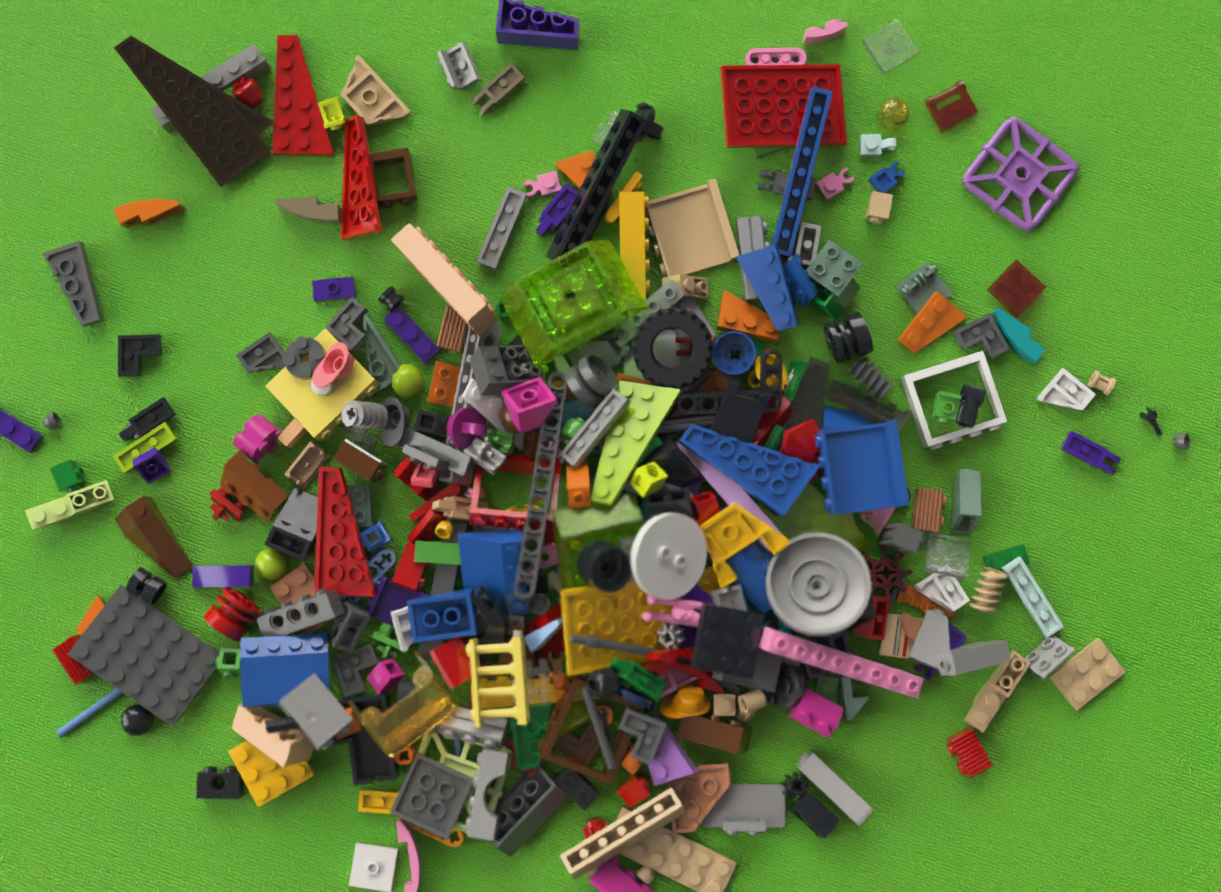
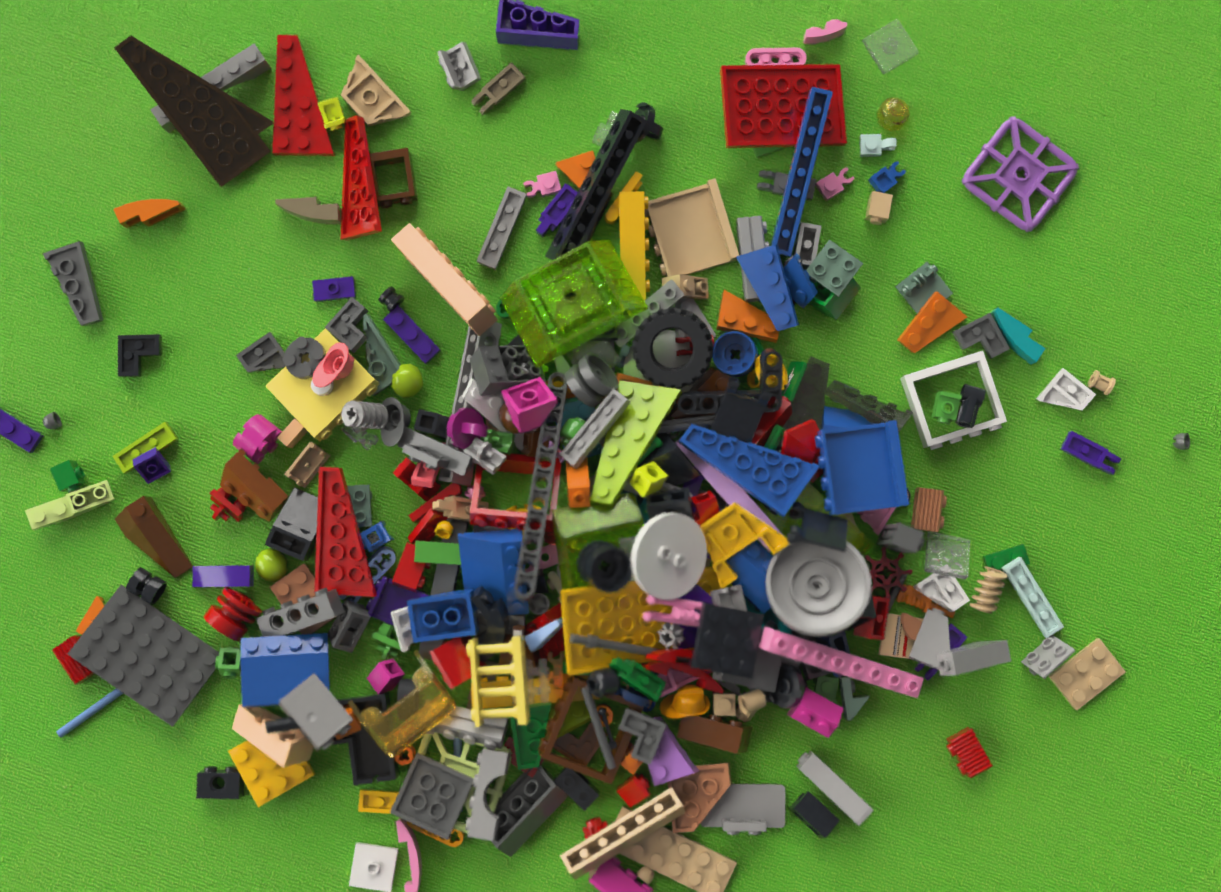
(136, 720): black hair -> none
(148, 419): black hinge -> none
(247, 92): red head -> none
(349, 666): dark grey plate -> none
(361, 461): reddish brown piece -> none
(444, 384): orange hinge -> none
(452, 332): nougat brick -> none
(800, 785): black gear -> none
(818, 528): none -> black flag
(850, 337): black wheel -> none
(871, 377): dark grey piece -> none
(954, 112): clear red plate -> none
(966, 501): sand green slope -> none
(995, 691): tan slope -> none
(1016, 288): clear red plate -> none
(1151, 417): black hand -> none

